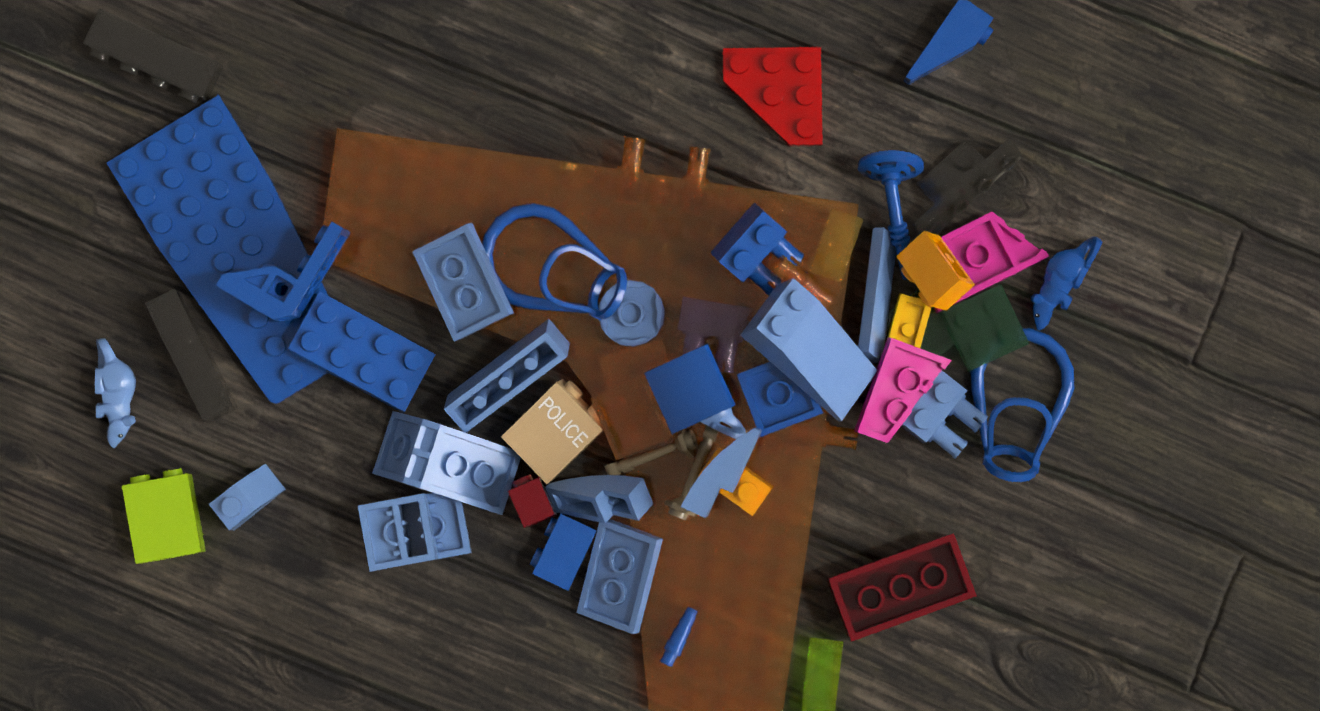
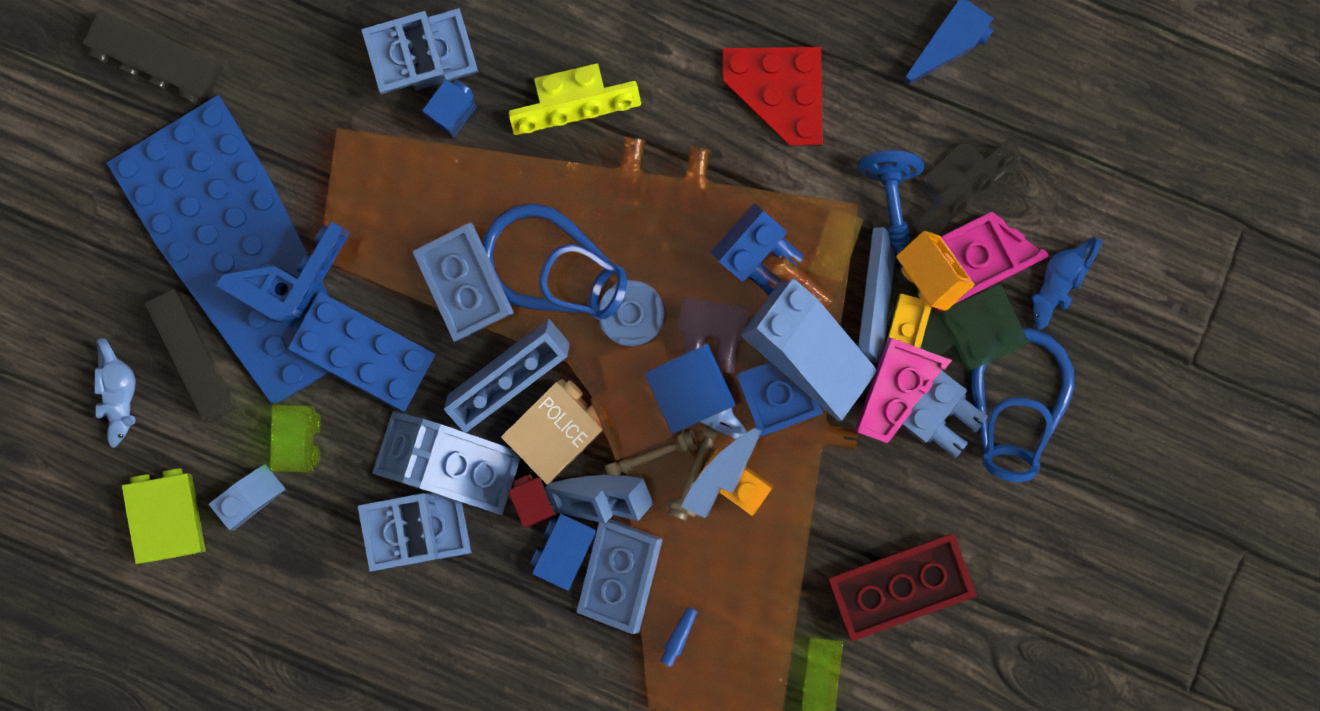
(293, 438): none -> clear neon green brick
(419, 50): none -> medium blue bracket
(450, 107): none -> blue brick
(571, 98): none -> neon yellow bracket

